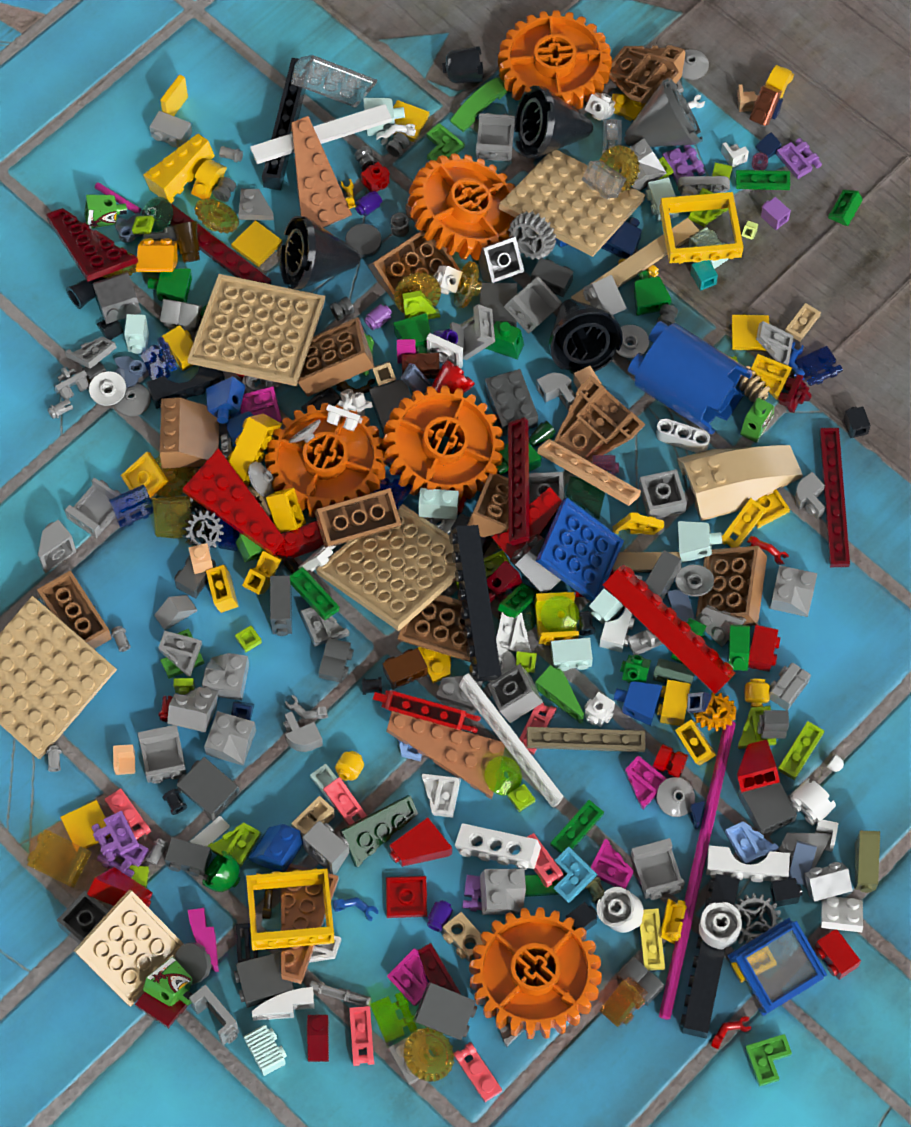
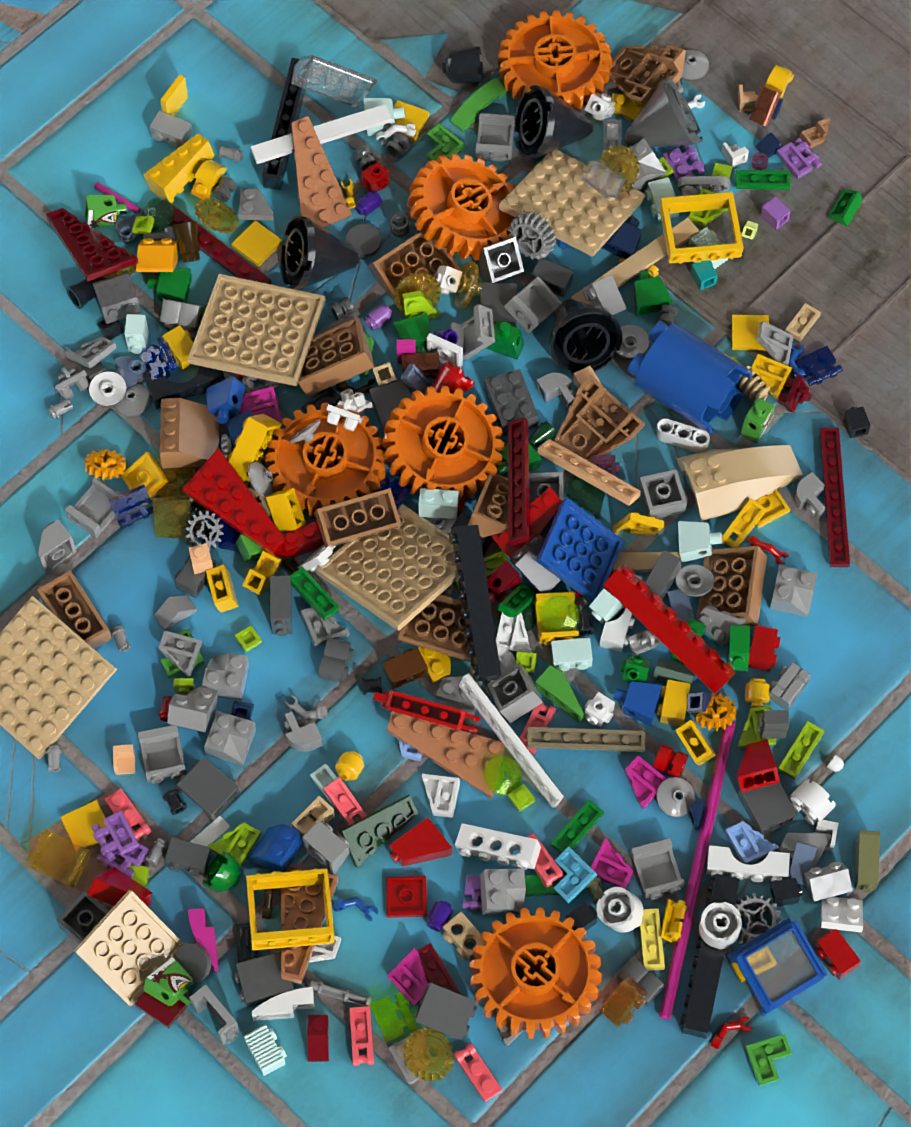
(105, 464): none -> light orange gear
(817, 134): none -> medium nougat slope

